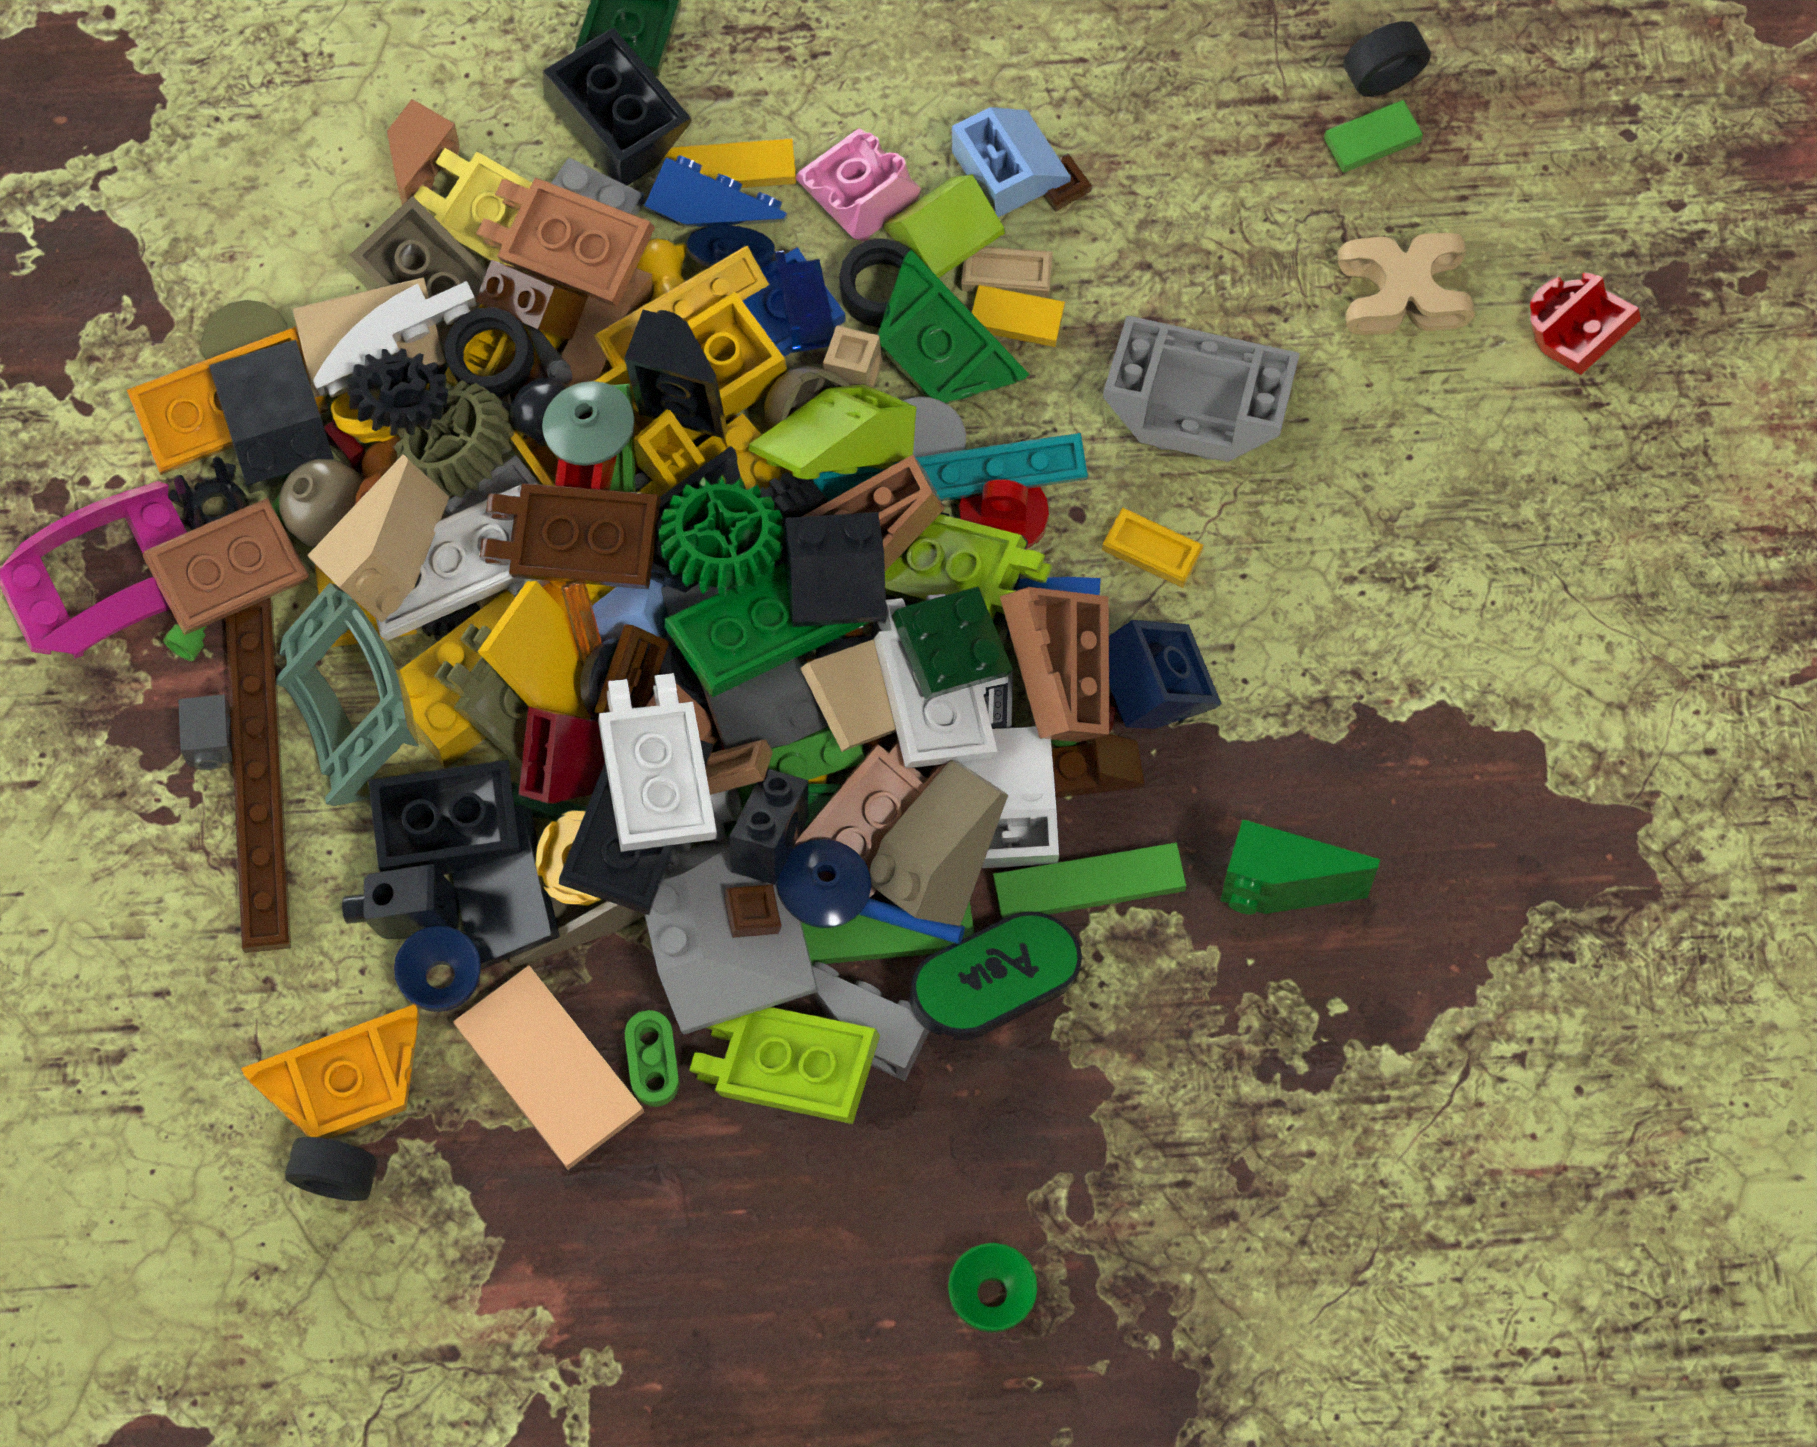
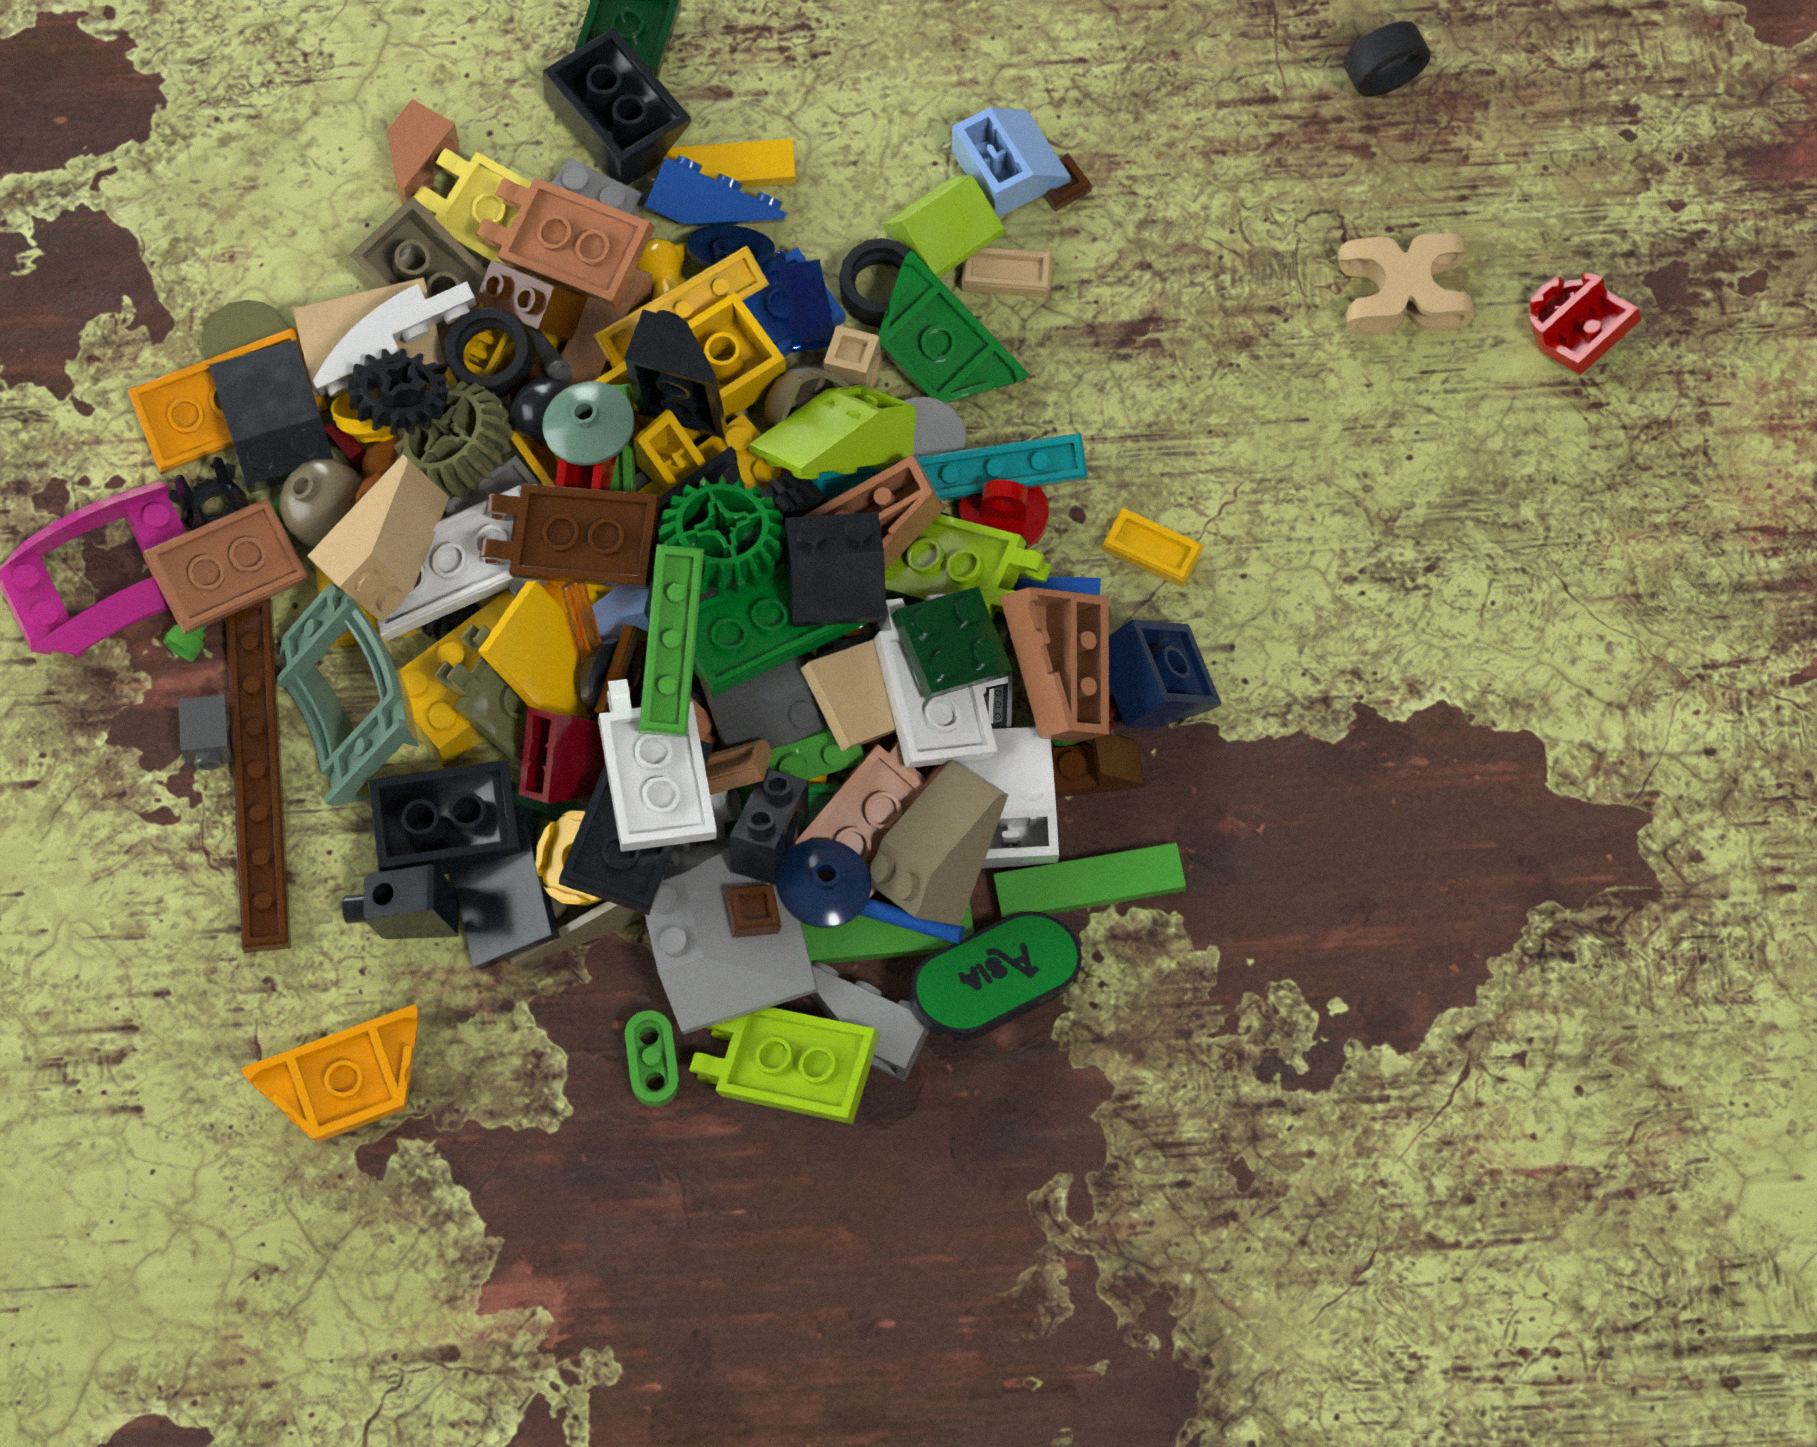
(331, 1168): black tyre -> none
(432, 948): dark blue piece -> none
(548, 1067): light nougat tile -> none
(671, 641): none -> bright green tile
(860, 184): bright pink slope -> none
(998, 1264): green piece -> none
(1019, 315): yellow tile -> none
(1198, 389): light grey slope -> none
(1290, 872): green slope -> none
(1373, 136): bright green tile -> none

